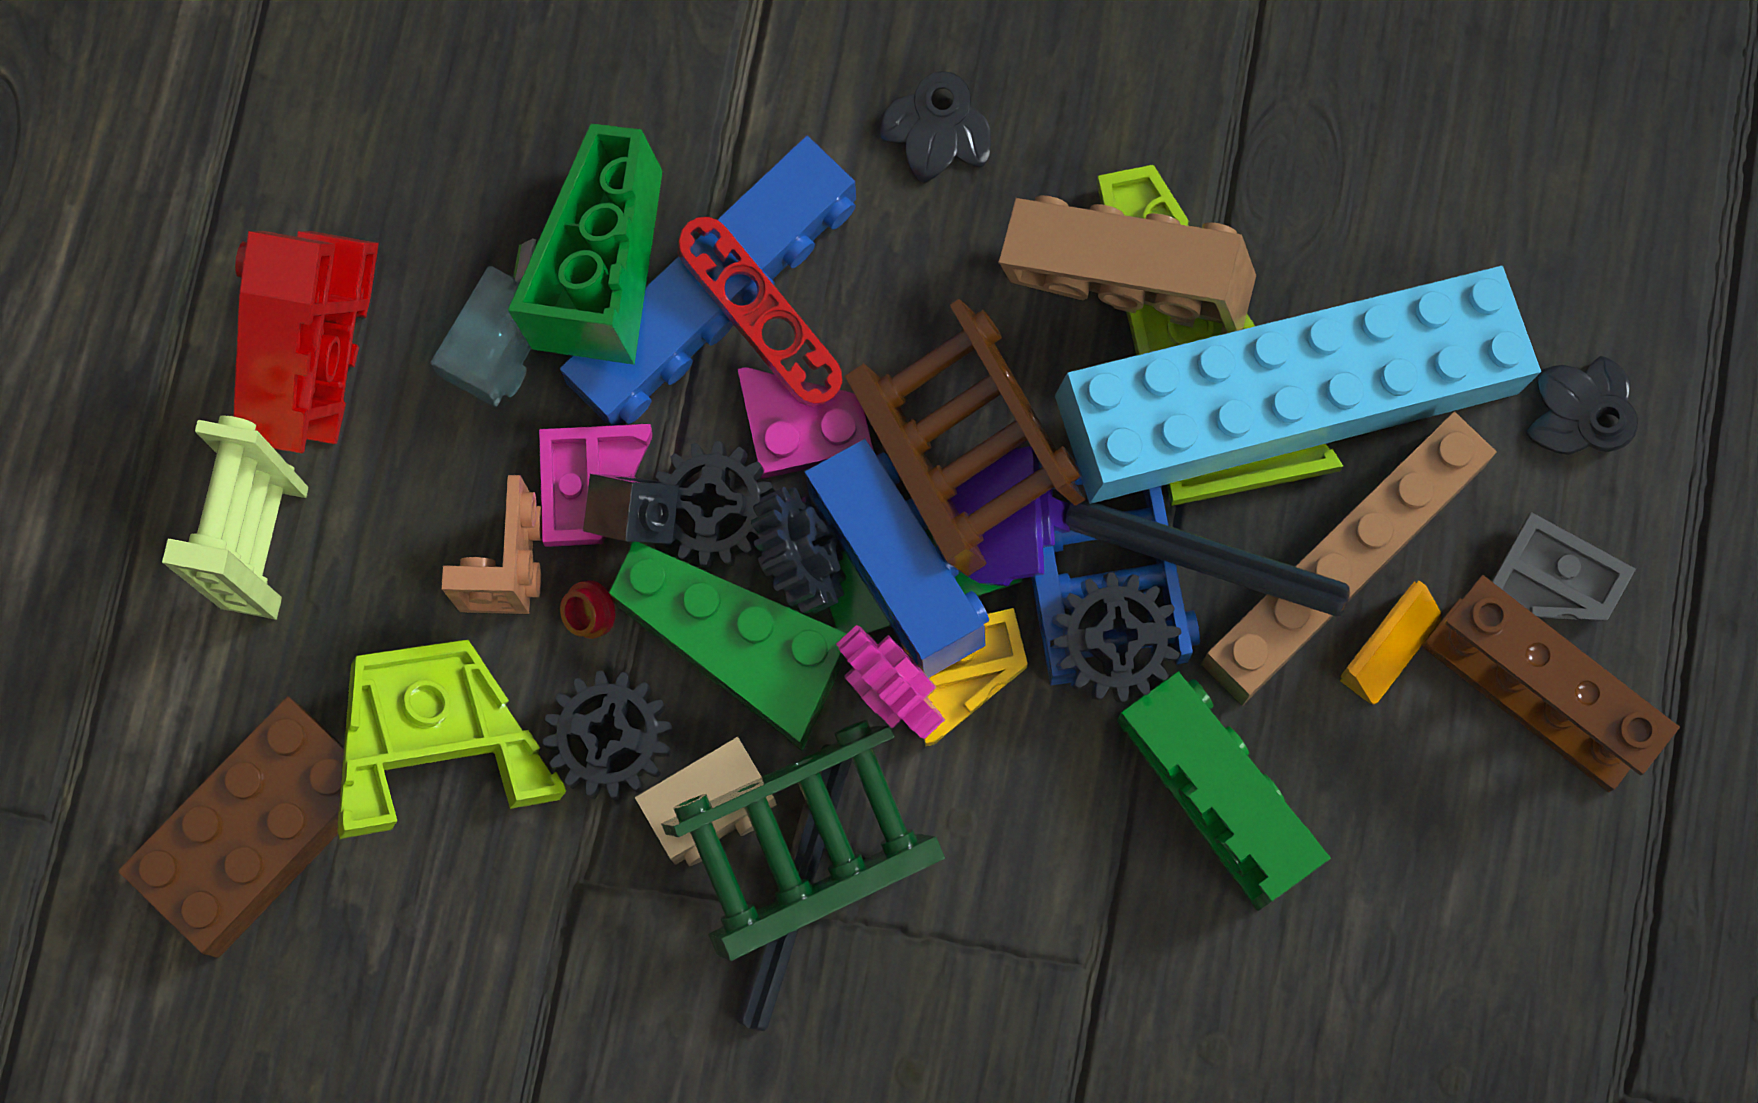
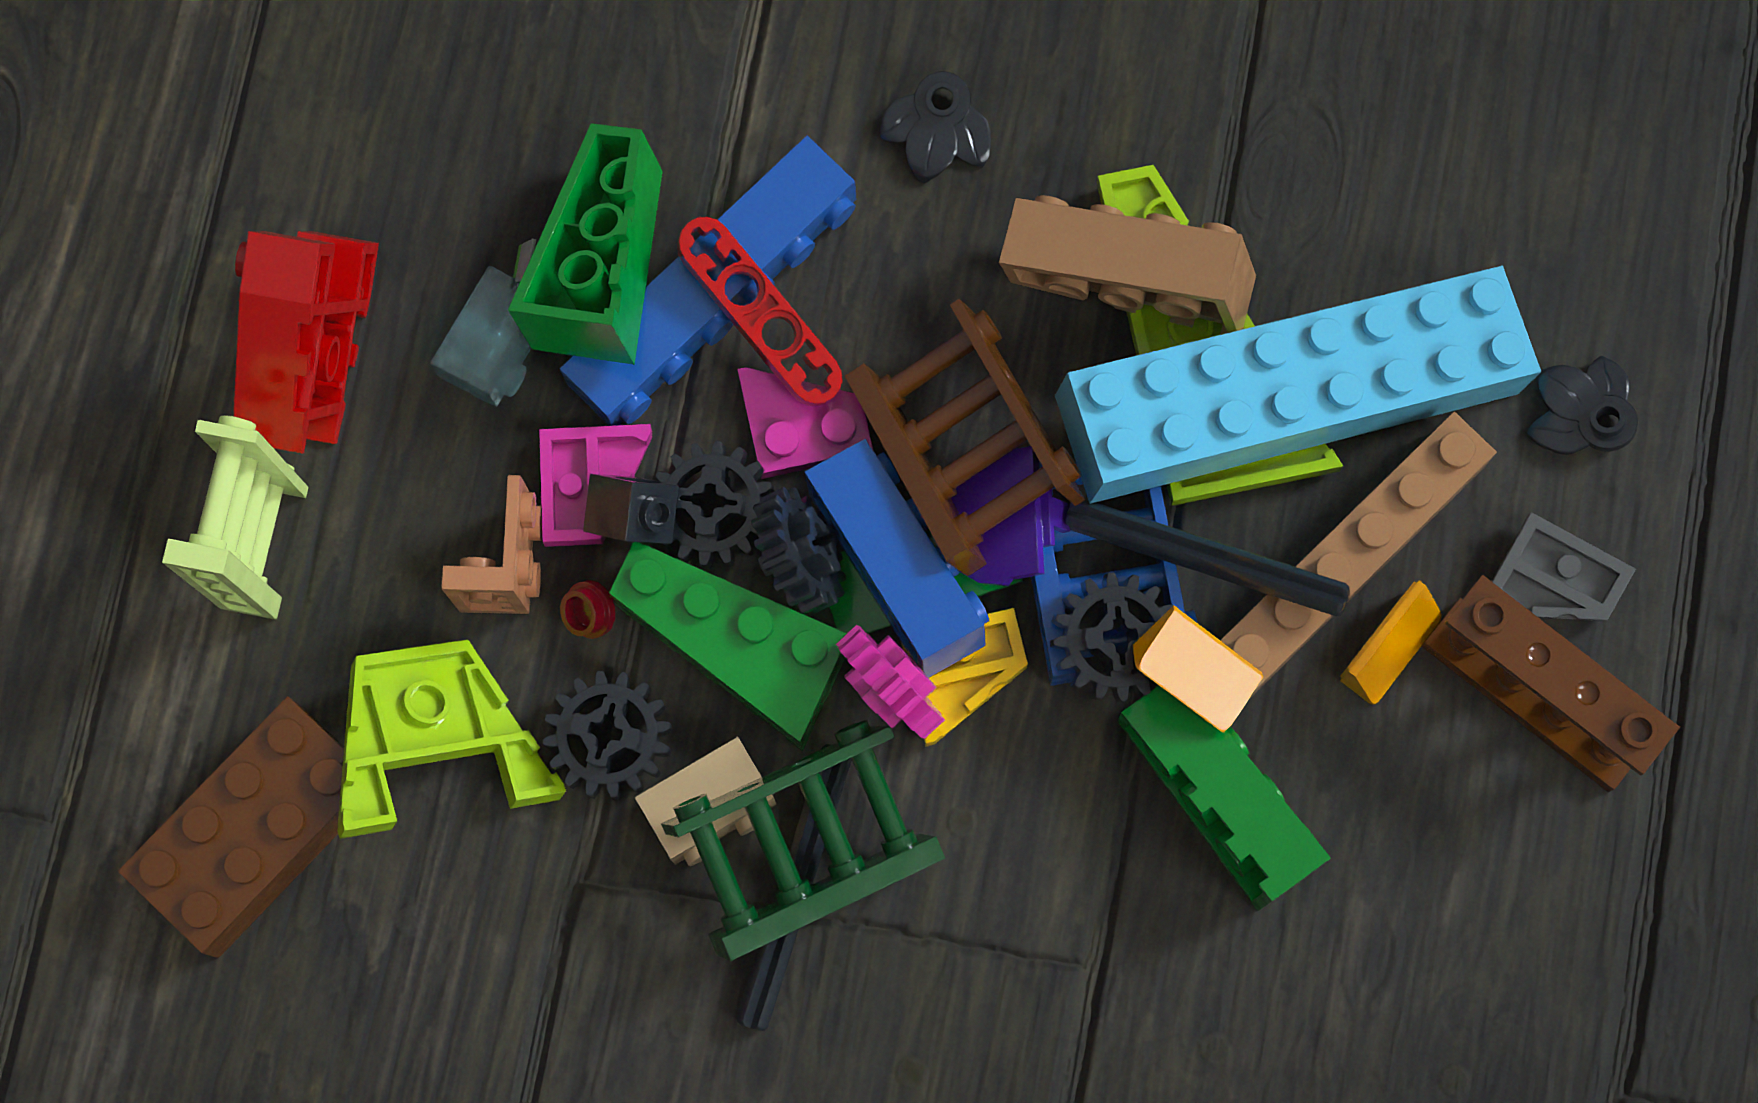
(1196, 668): none -> light orange slope

